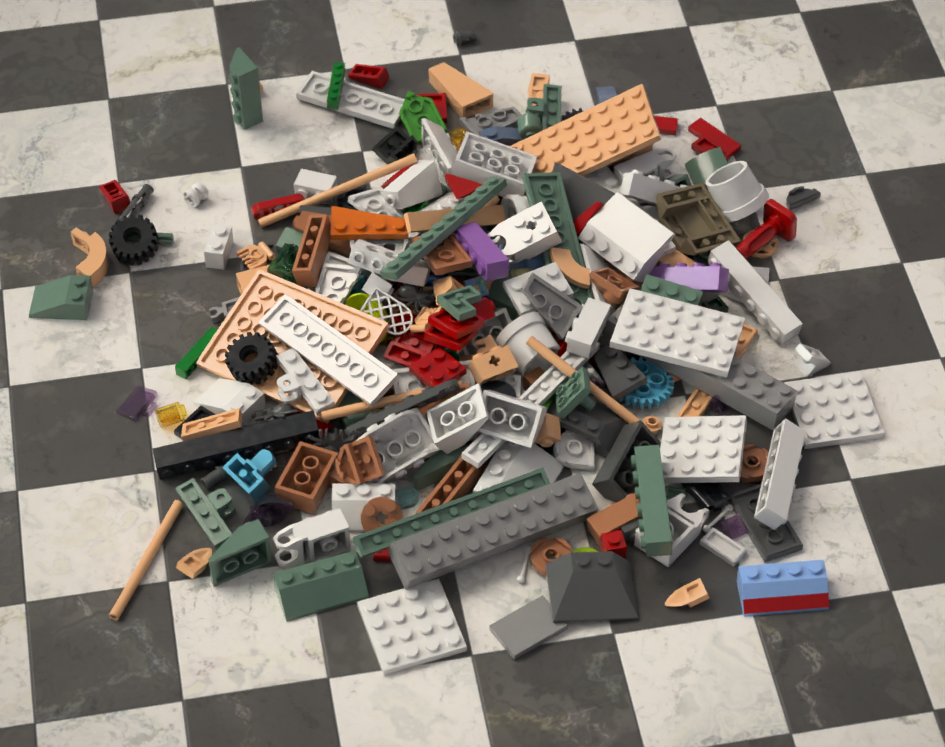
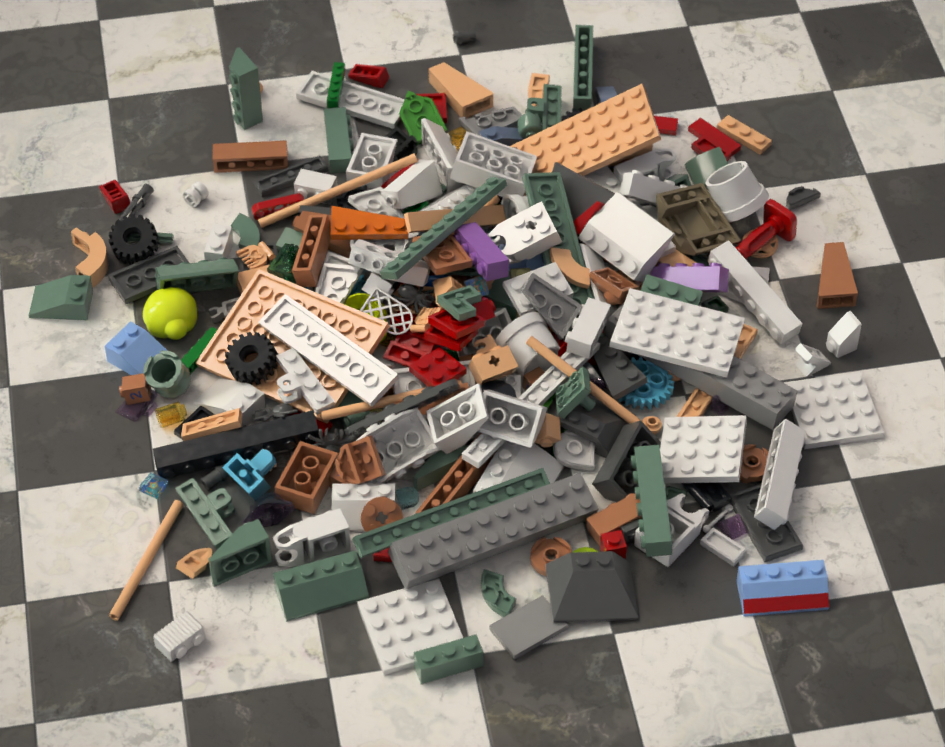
(132, 349): none -> light blue slope
(135, 389): none -> nougat brick
(139, 278): none -> dark grey plate
(153, 485): none -> clear light blue tile
(167, 374): none -> sand green tile
(170, 313): none -> neon yellow piece
(179, 636): none -> white brick
(198, 276): none -> sand green slope
(246, 230): none -> sand green tile
(250, 156): none -> nougat brick
(287, 177): none -> dark grey tile
(337, 138): none -> sand green brick
(370, 154): none -> white slope
(448, 659): none -> sand green brick
(461, 187): red slope -> none
(495, 594): none -> sand green tile
(521, 578): white hinge -> none
(583, 67): none -> sand green brick
(688, 594): light nougat plate -> none
(744, 134): none -> light nougat plate
(836, 282): none -> nougat slope
(844, 335): none -> white slope

